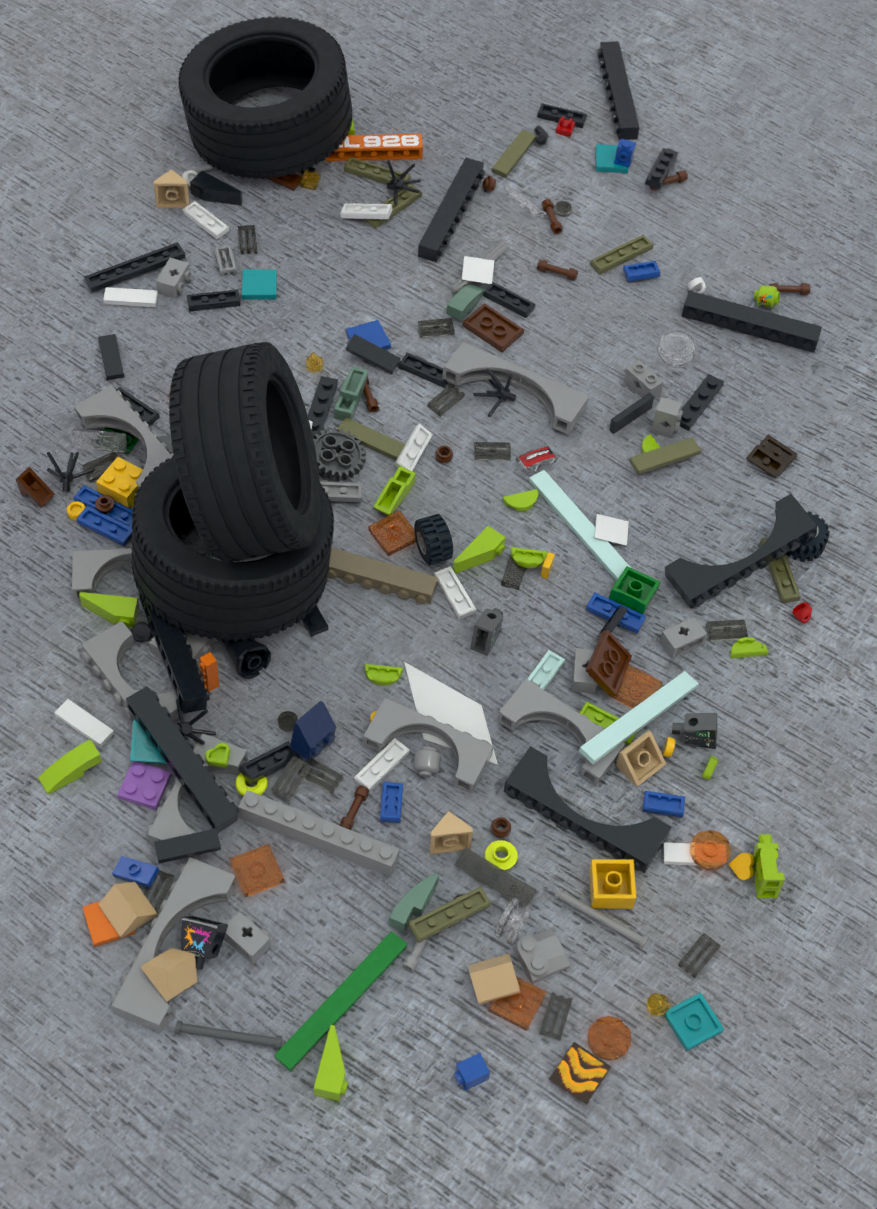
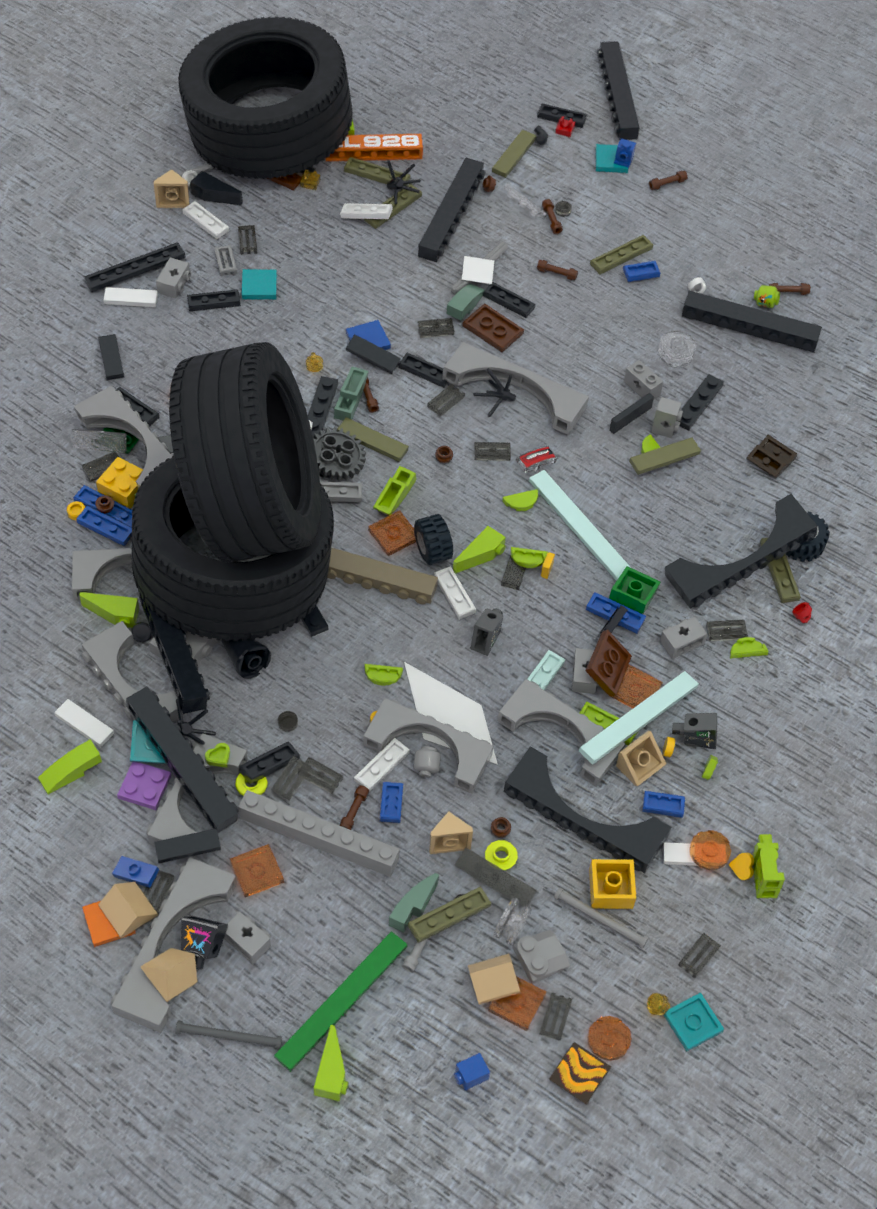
(31, 484): reddish brown slope -> none
(67, 477): black plant -> none
(209, 671): orange piece -> none
(313, 732): dark blue slope -> none
(413, 448): white tile -> none
(611, 529): white sticker -> none
(661, 168): black plate -> none

